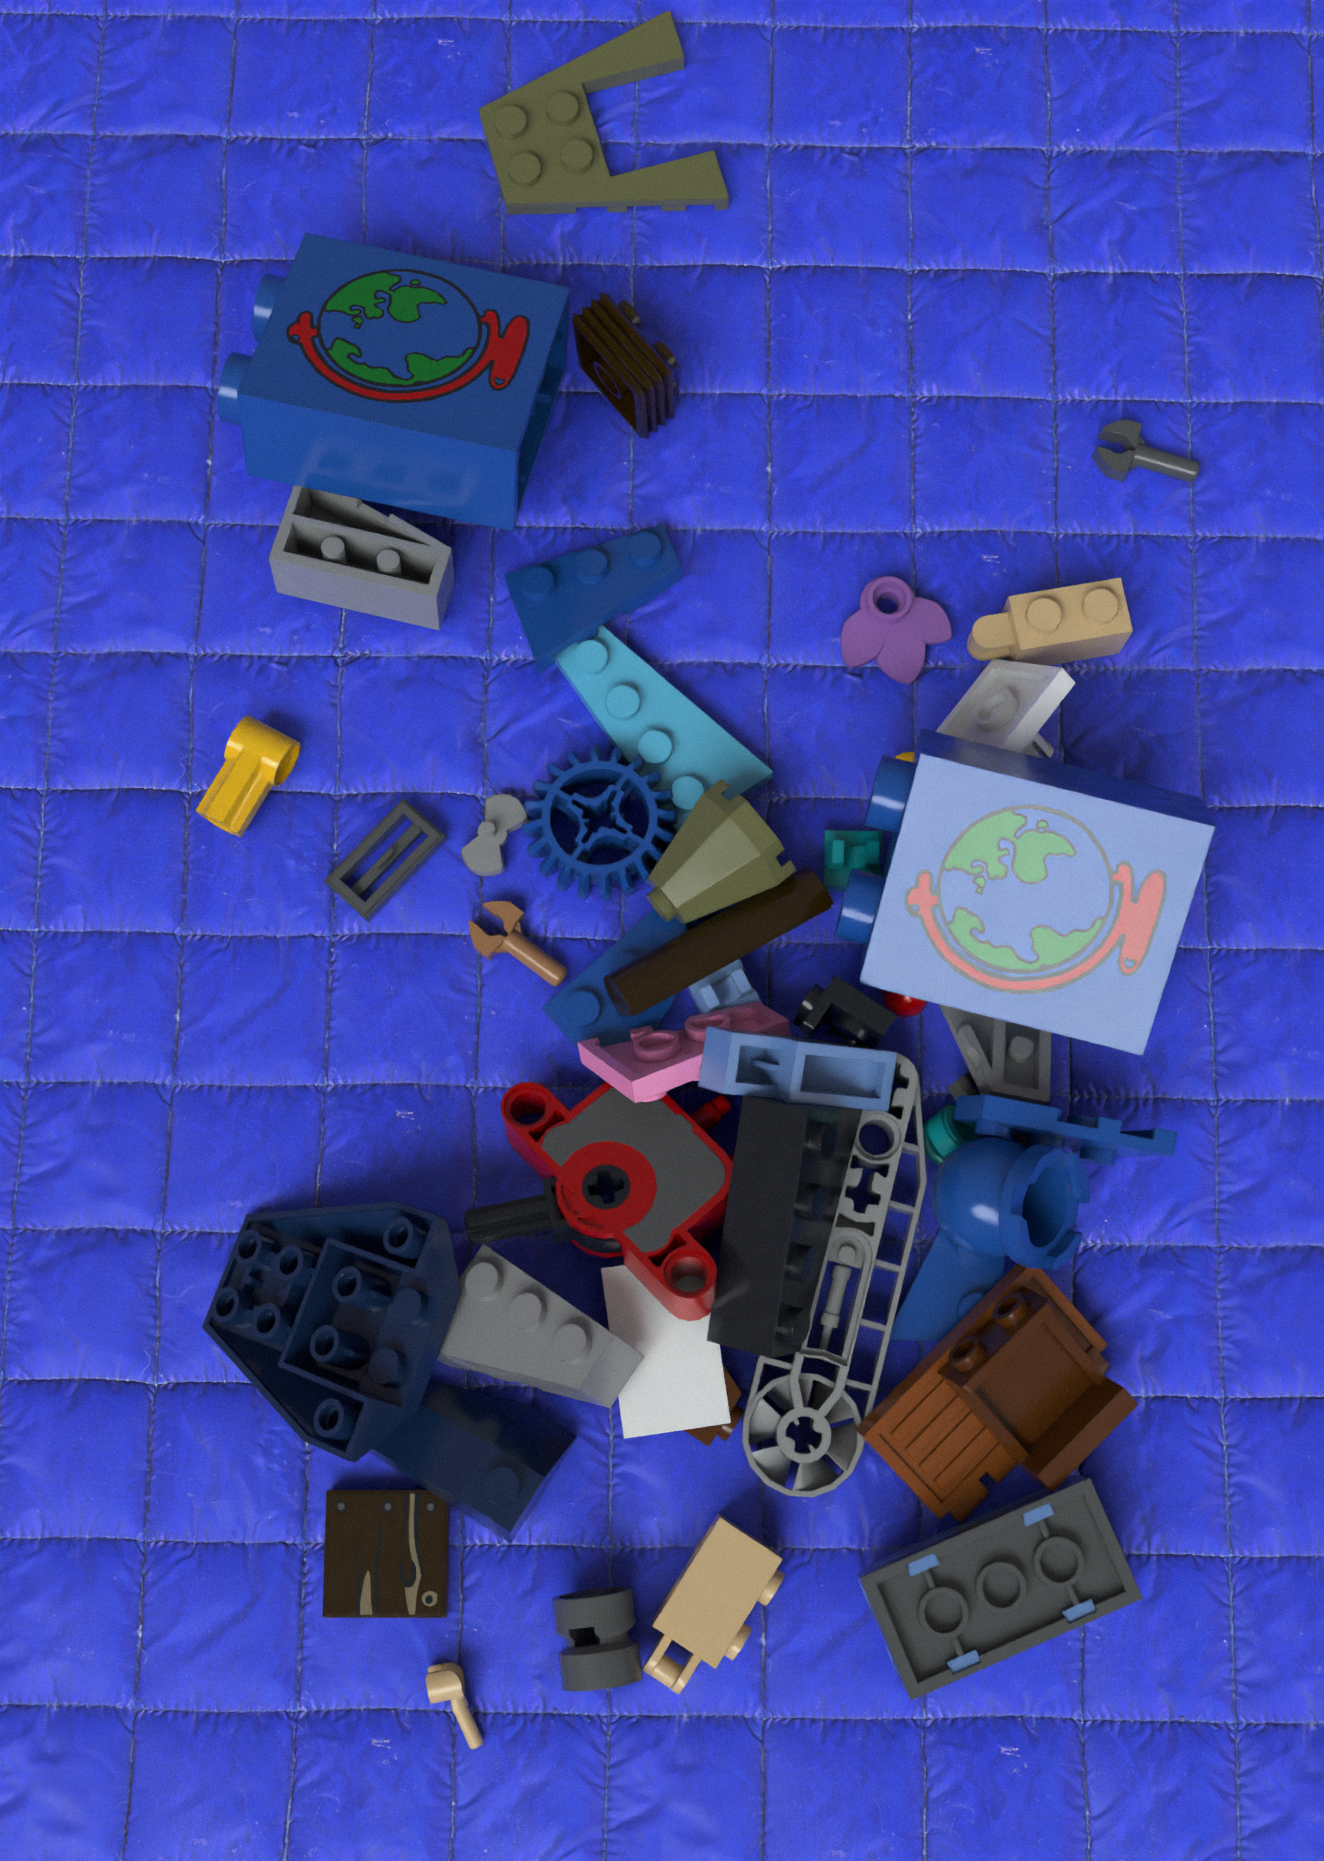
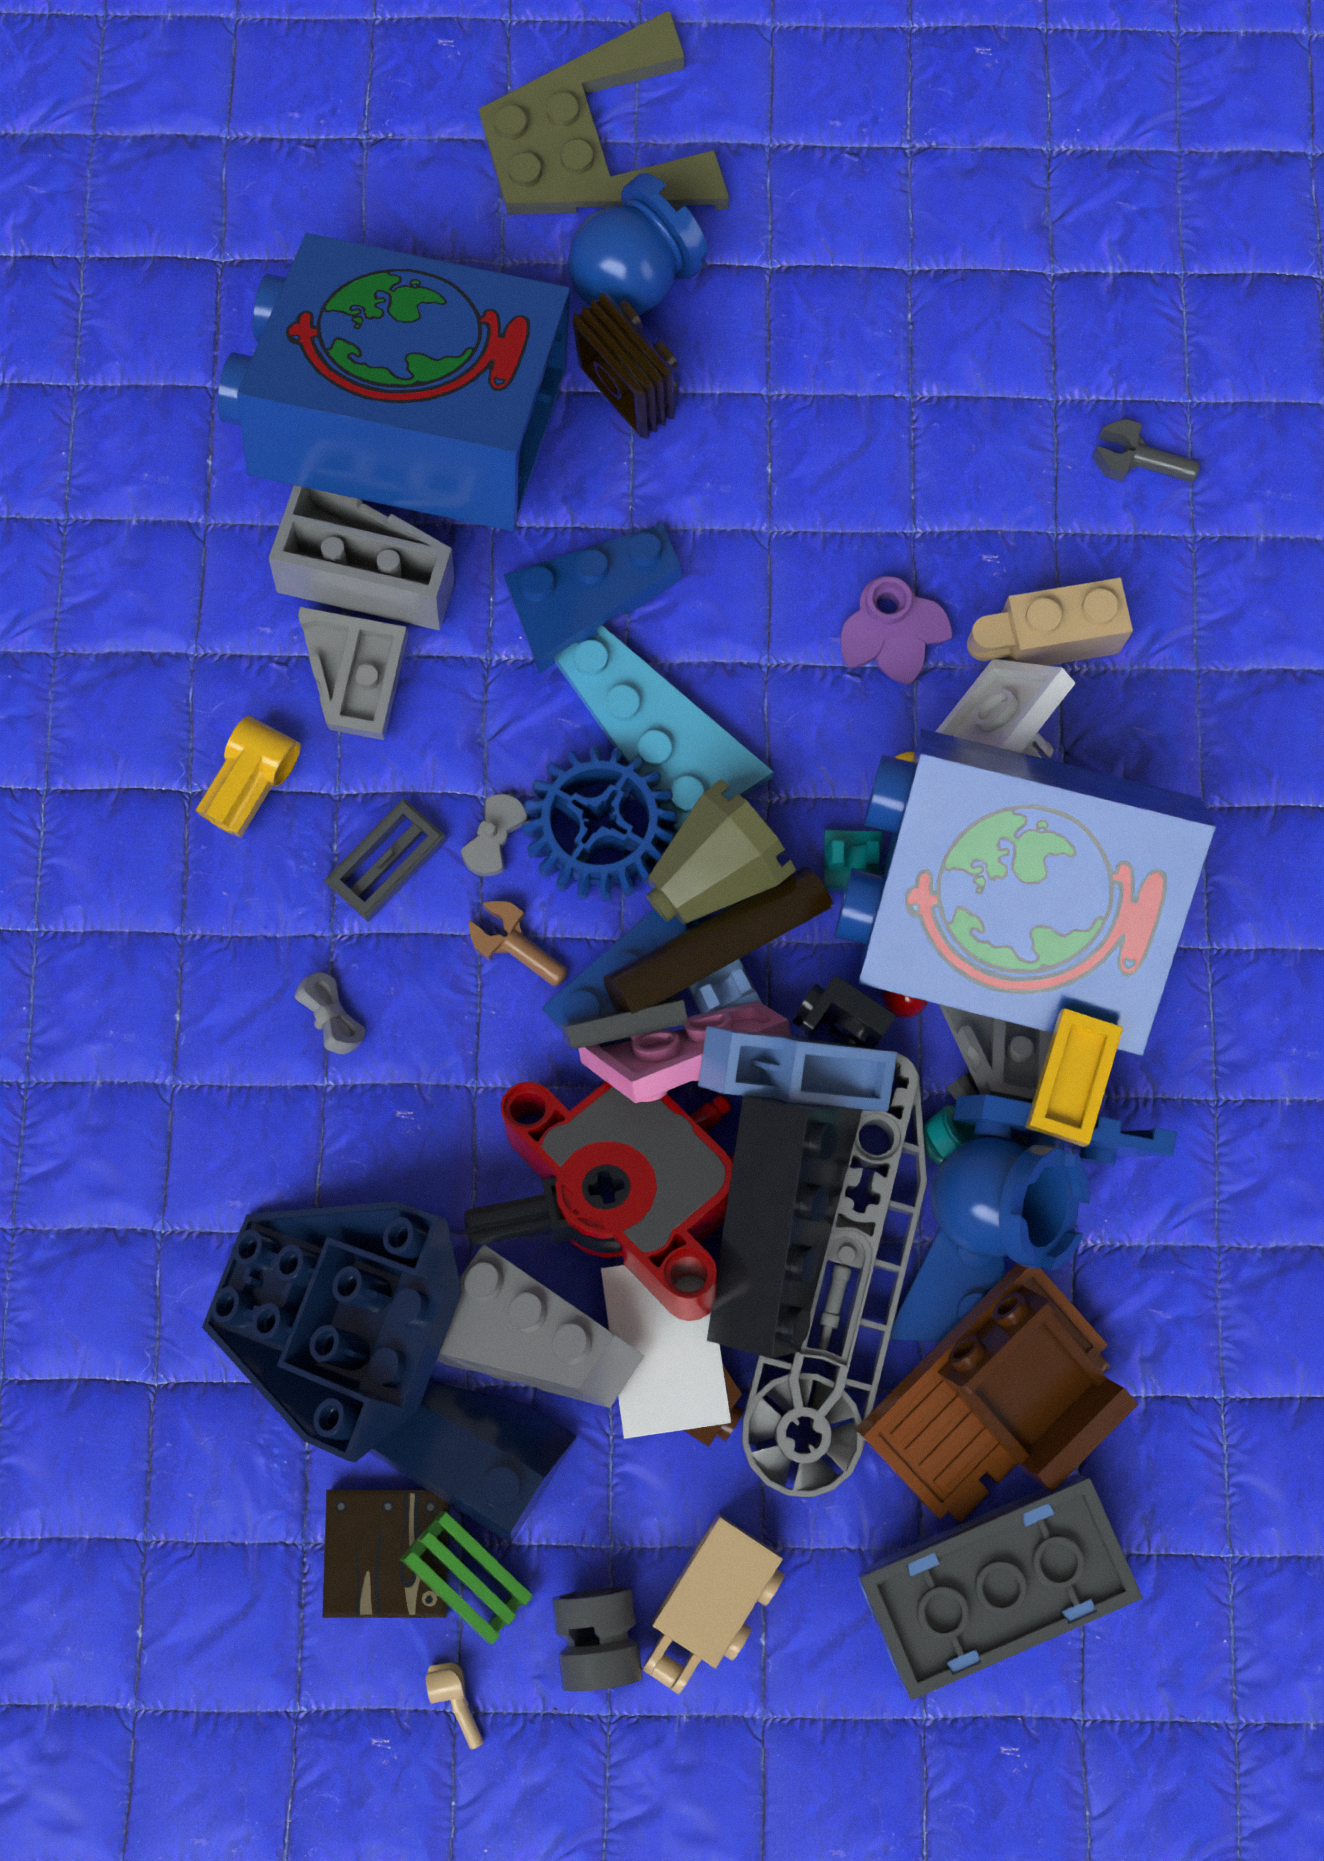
(320, 995): none -> light grey piece
(354, 669): none -> light grey wing
(503, 1612): none -> bright green tile
(623, 1024): none -> dark grey tile
(636, 248): none -> blue tile
(1074, 1077): none -> yellow tile

